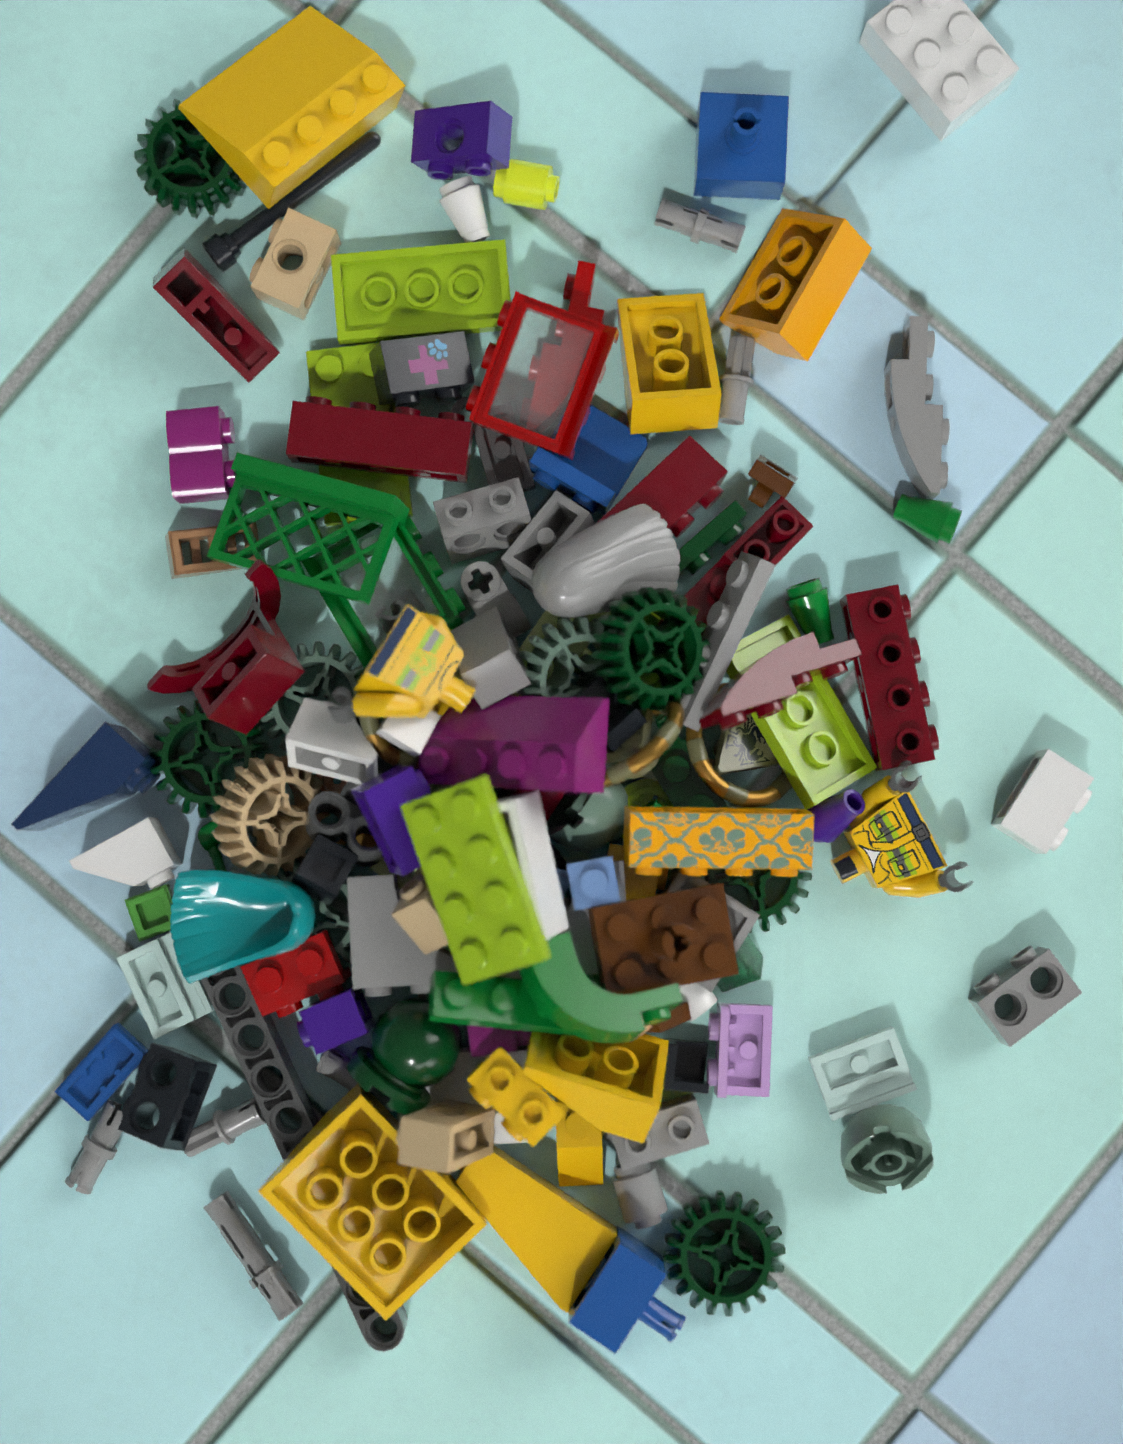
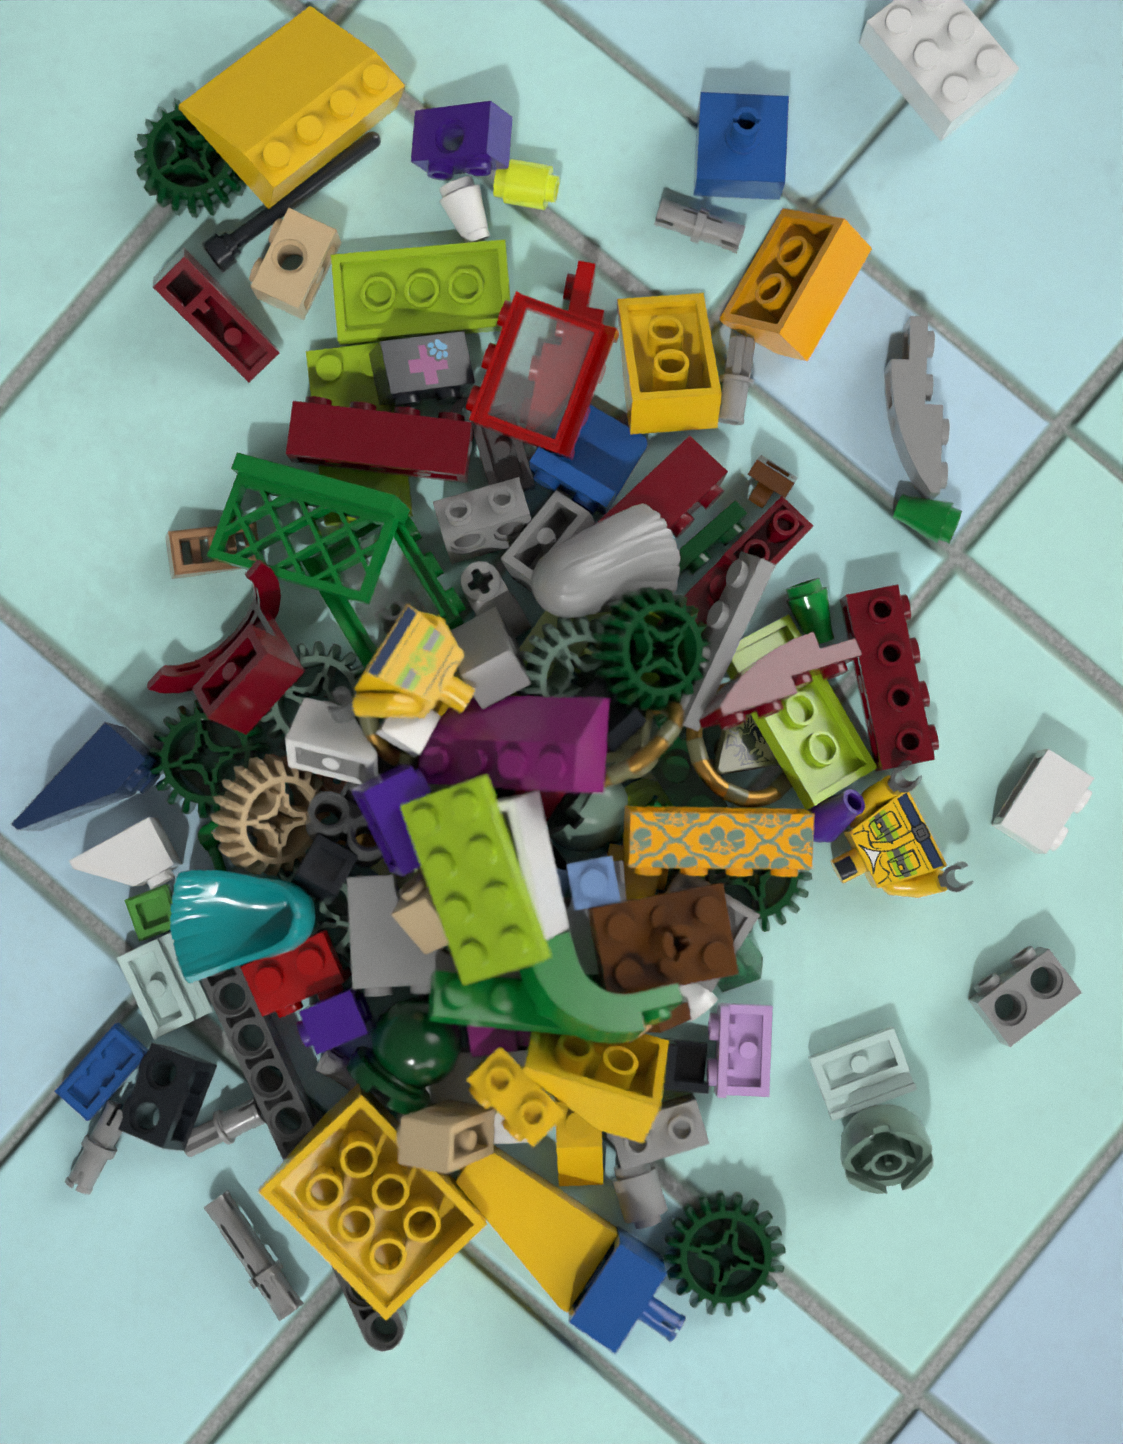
(200, 454): magenta brick -> none

